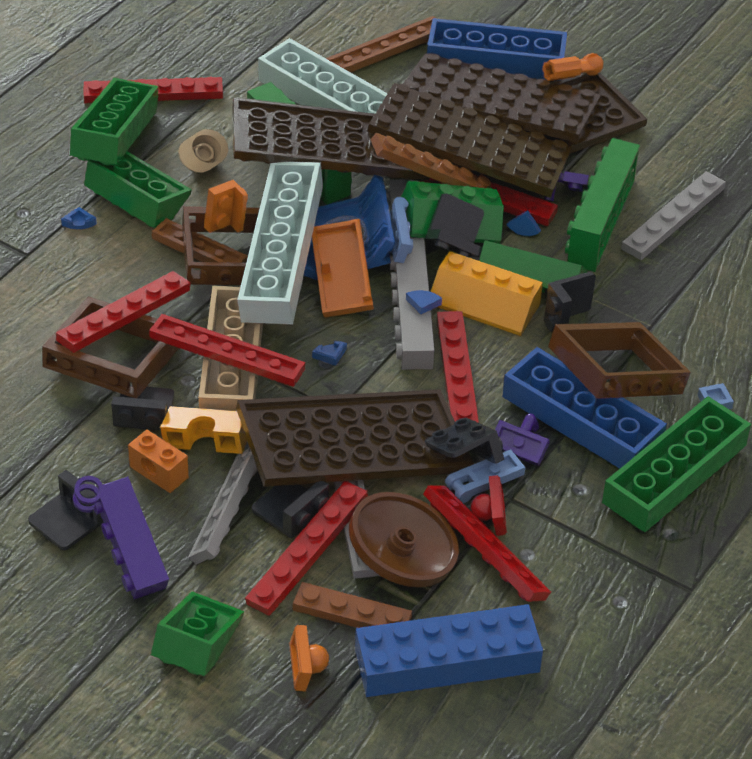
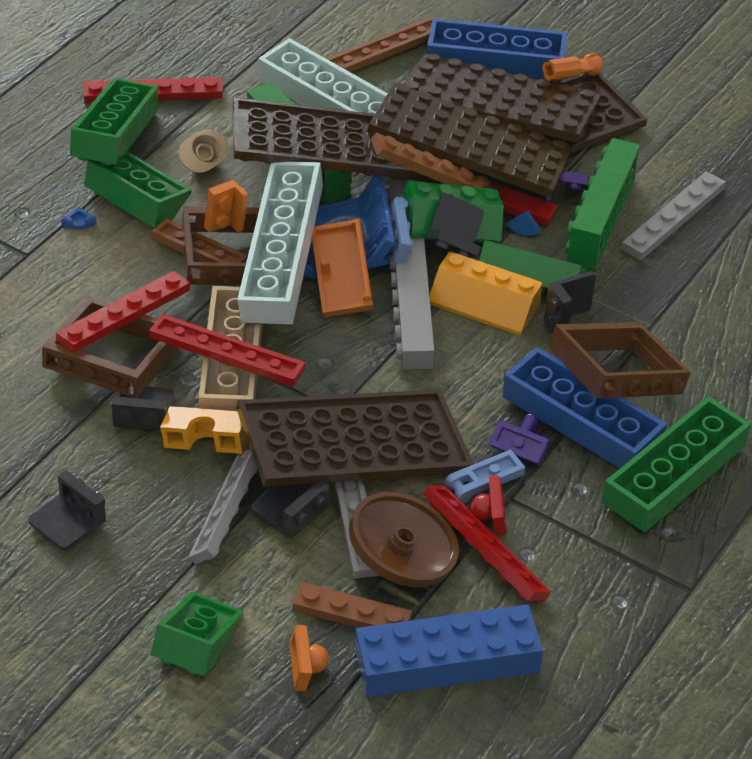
(128, 532): dark purple hinge -> none
(158, 461): orange brick -> none
(305, 549): red plate -> none
(330, 353): blue tile -> none
(423, 300): blue tile -> none
(456, 365): red plate -> none
(470, 437): black bracket -> none
(718, 393): medium blue plate -> none

